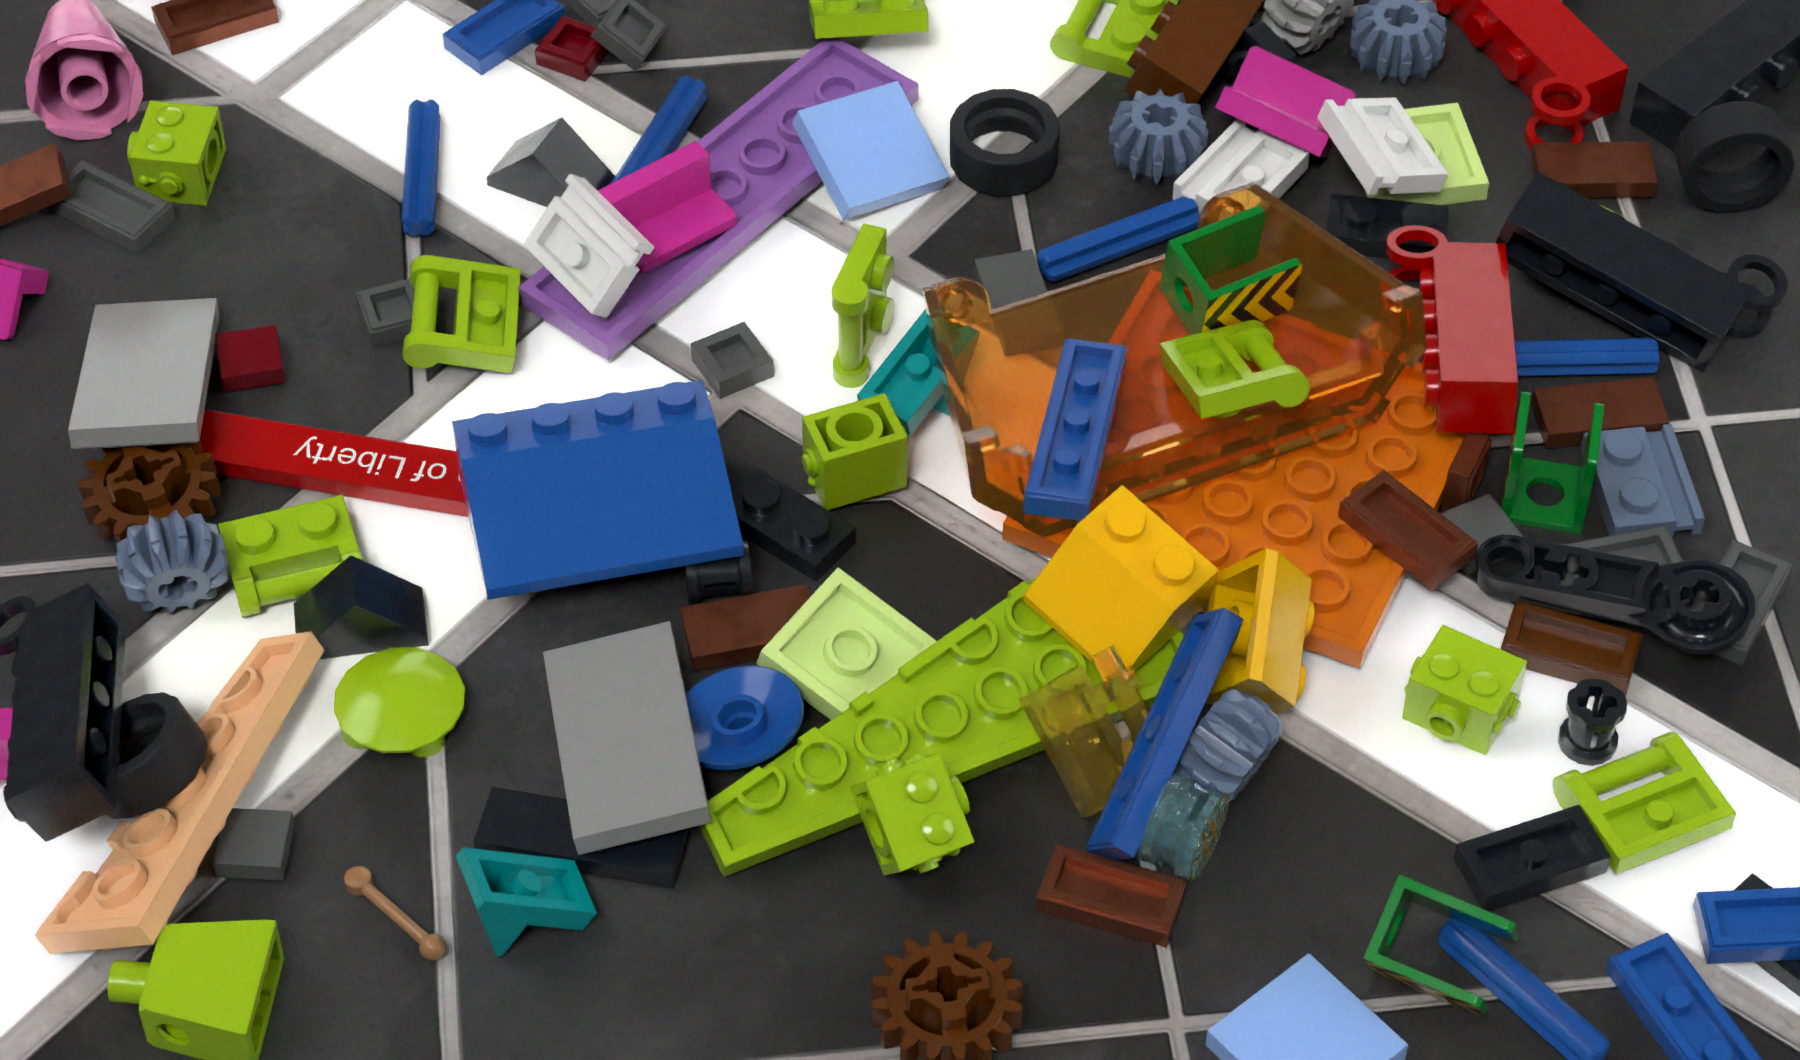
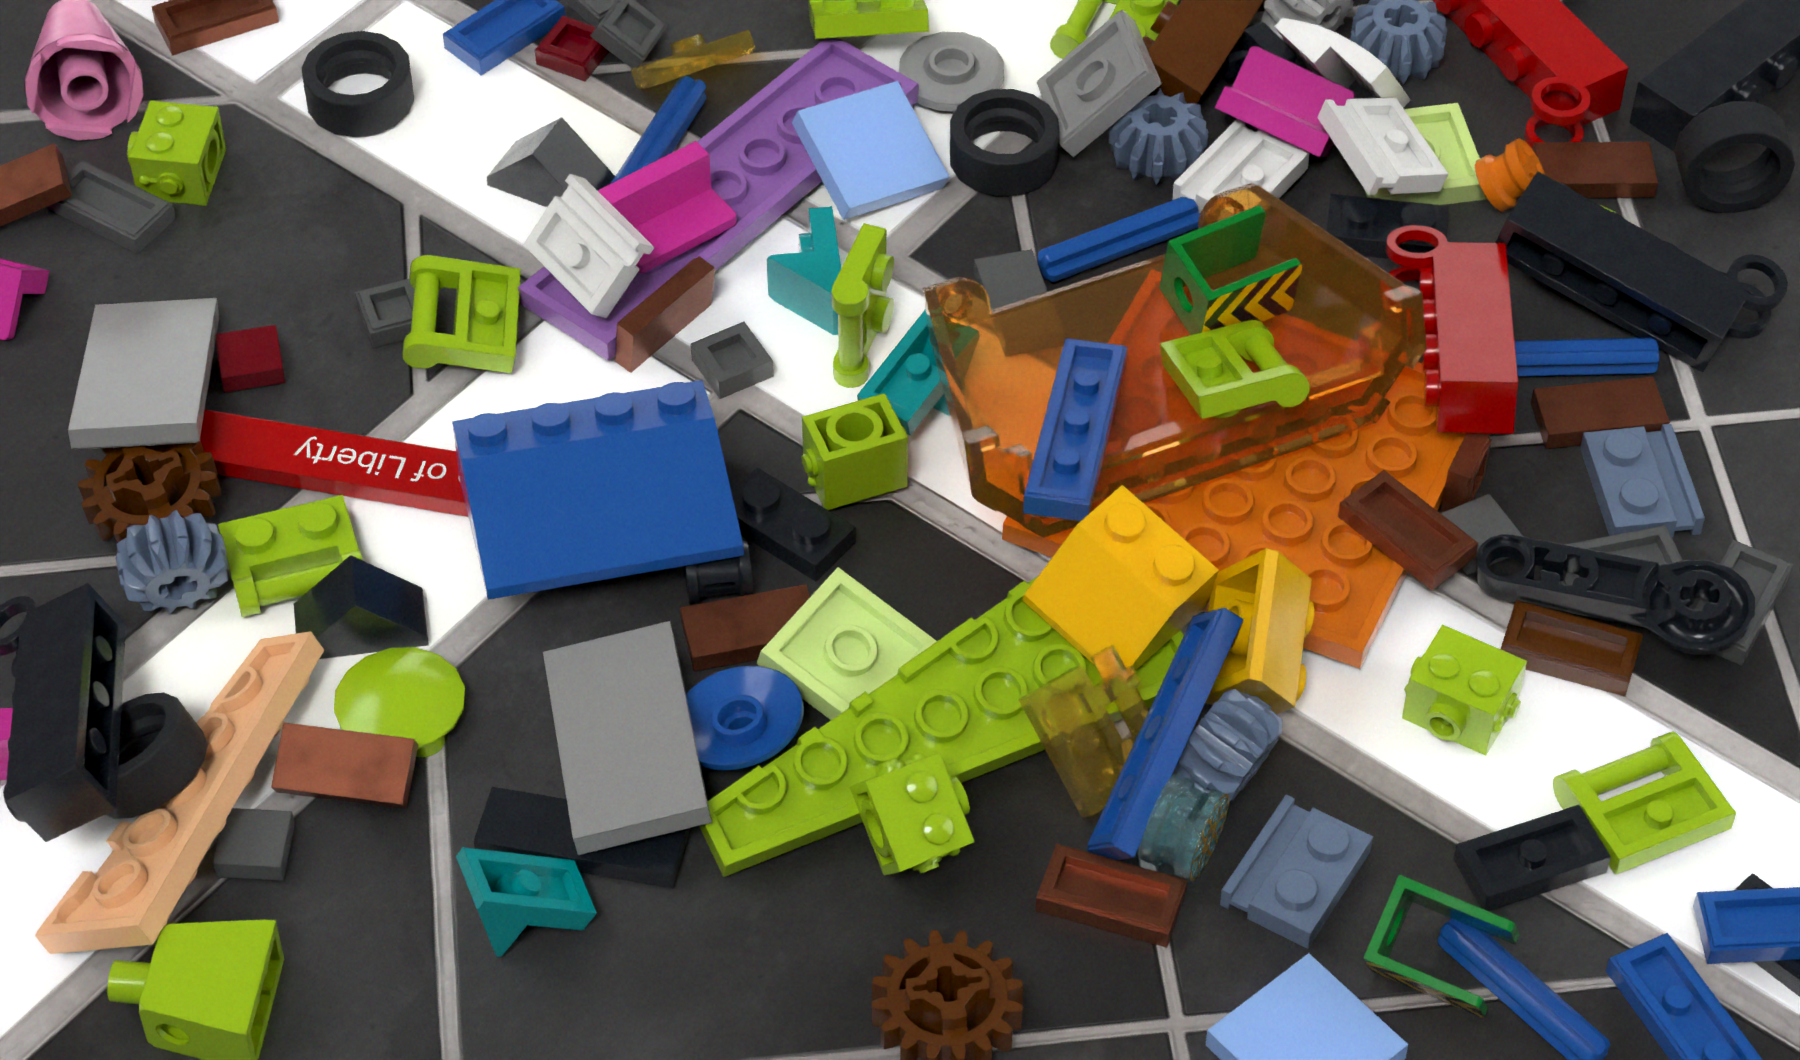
(344, 765): none -> copper tile
(356, 54): none -> black tyre
(360, 882): medium nougat hinge -> none
(421, 168): blue axle -> none
(664, 313): none -> copper tile
(692, 56): none -> clear yellow plate
(806, 278): none -> teal slope
(951, 68): none -> light grey wheel
(1099, 82): none -> light grey tile
(1296, 871): none -> sand blue plate
(1340, 59): none -> white slope
(1508, 174): none -> orange wheel
(1571, 480): green piece -> none
(1578, 729): black bush -> none

